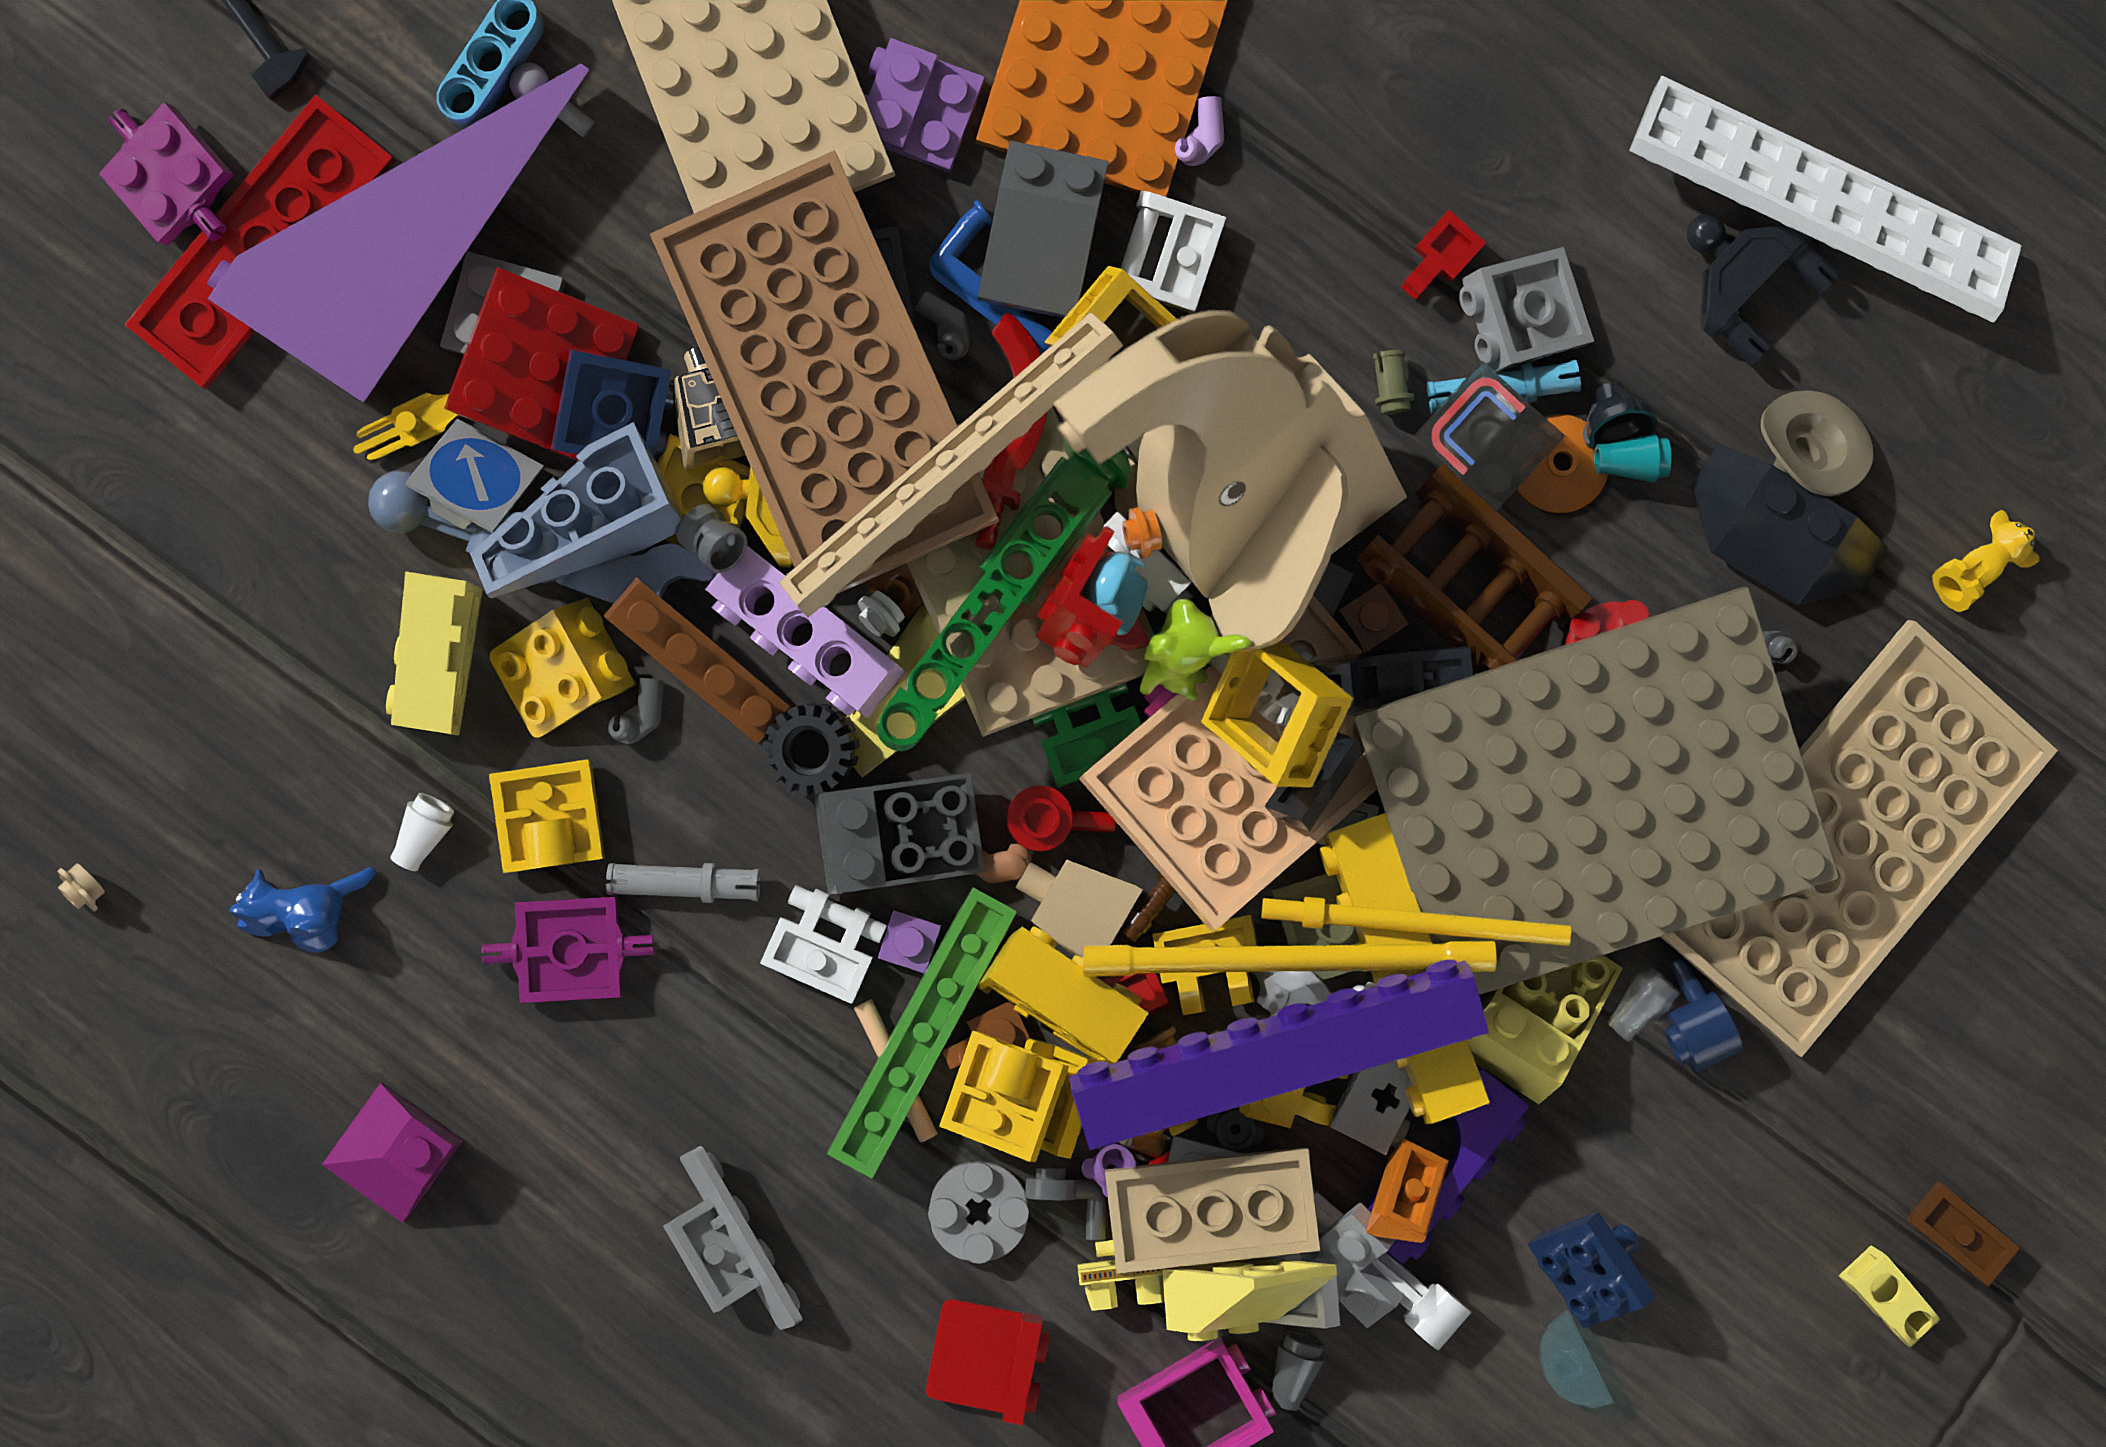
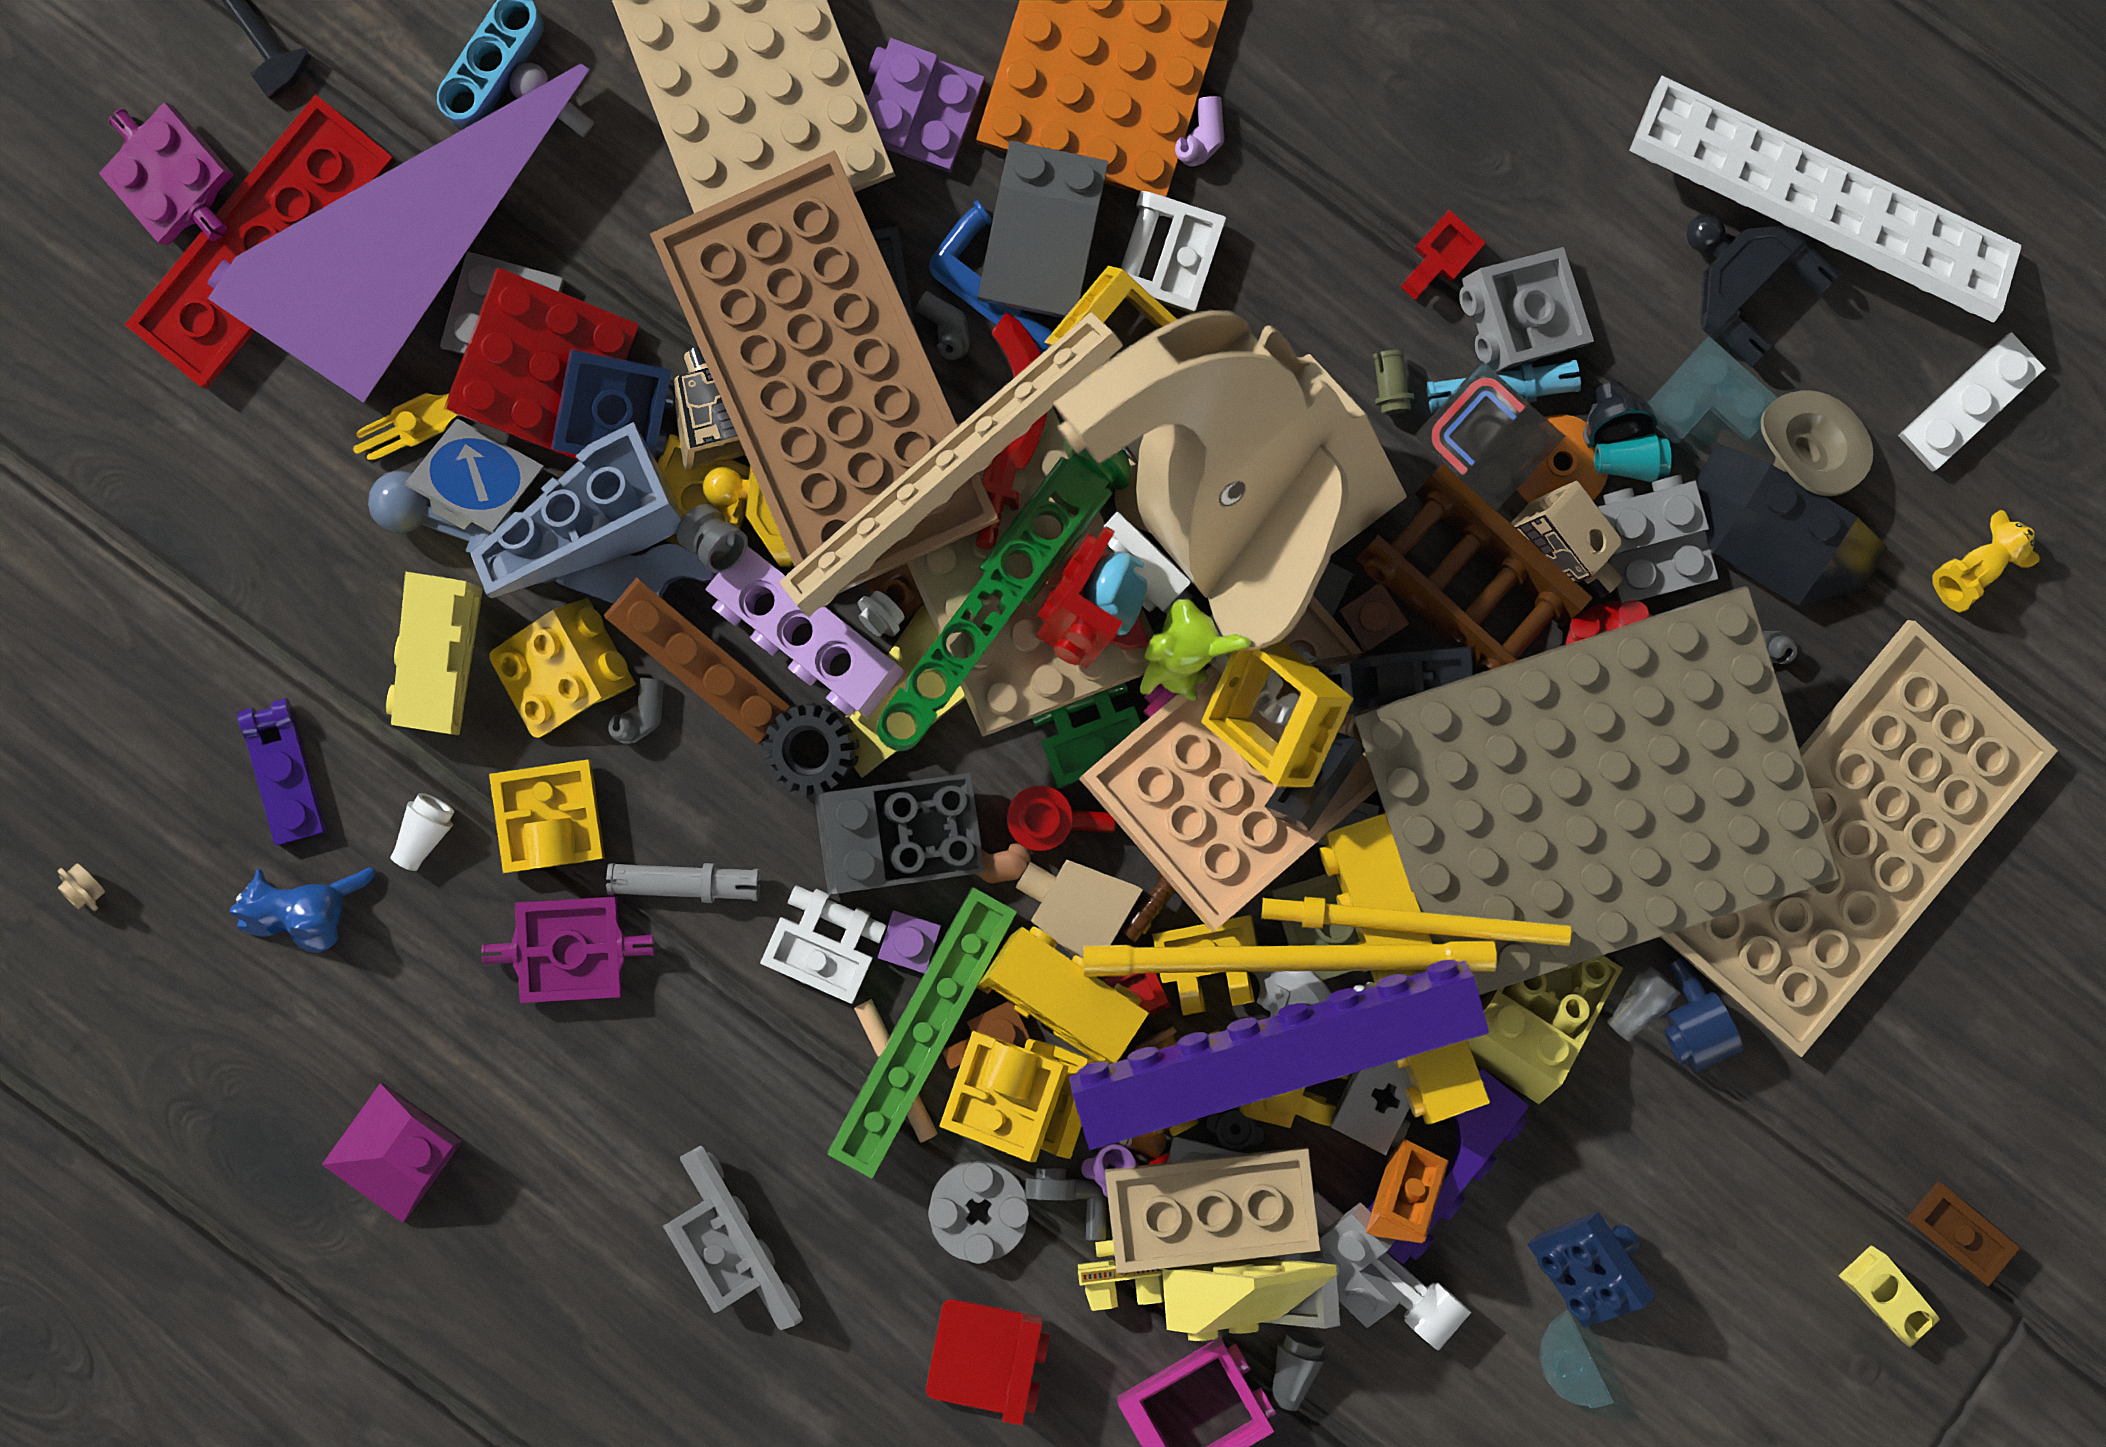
(282, 773): none -> dark purple plate
(1142, 532): orange plate -> none
(1573, 536): none -> tan torso
(1660, 539): none -> light grey plate
(1713, 382): none -> clear light blue plate
(1971, 401): none -> white plate

